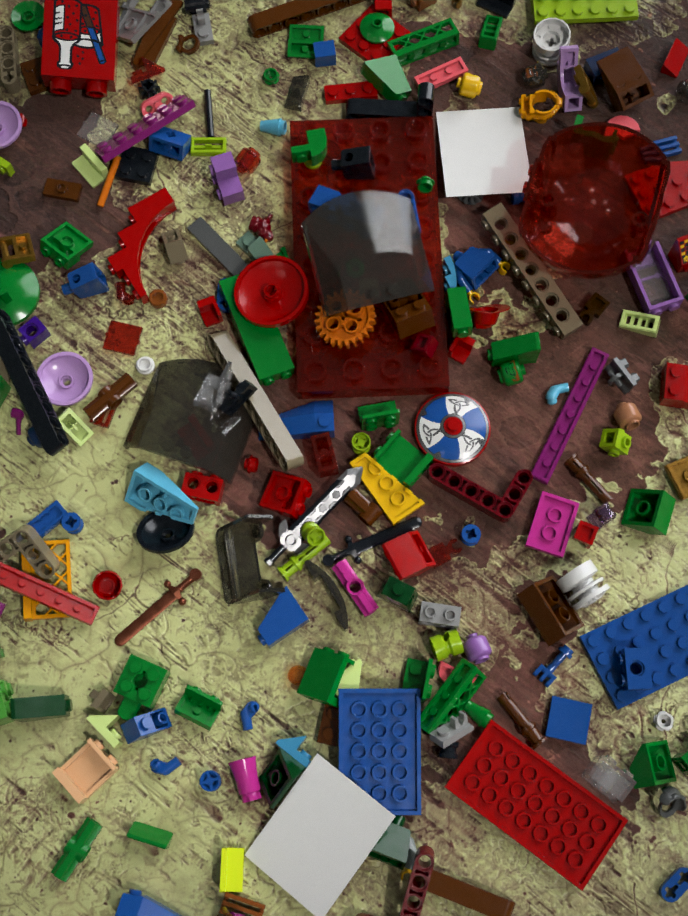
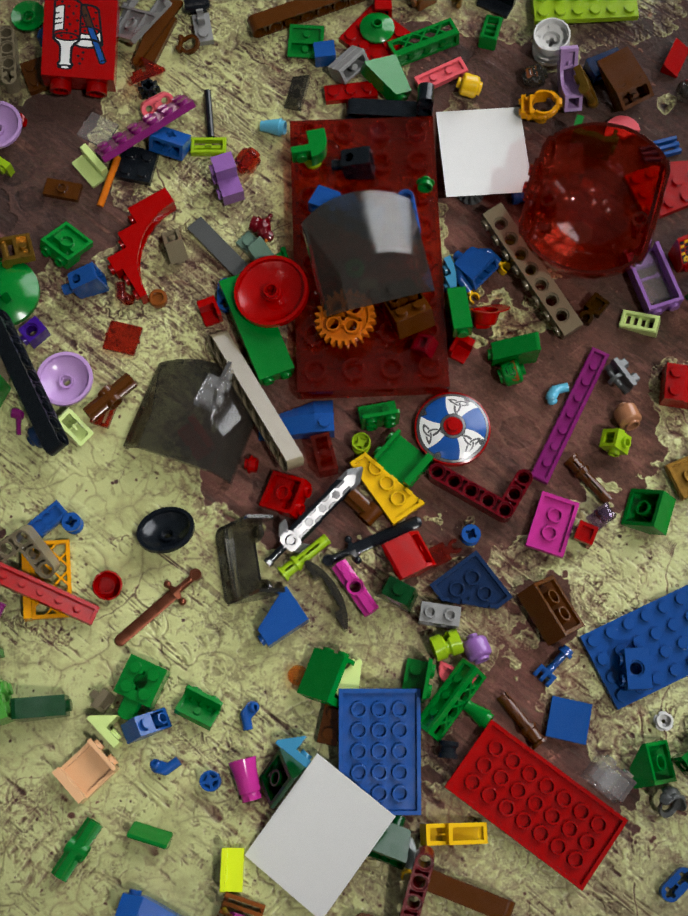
(145, 365): white plate -> none
(157, 493): medium azure wedge -> none
(201, 493): red brick -> none
(236, 399): black plate -> none
(271, 72): green plate -> none
(312, 533): lime wheel -> none
(347, 64): none -> light grey brick
(451, 731): light grey plate -> none
(453, 833): none -> yellow slope
(471, 585): none -> dark blue plate
(582, 585): white wheel -> none

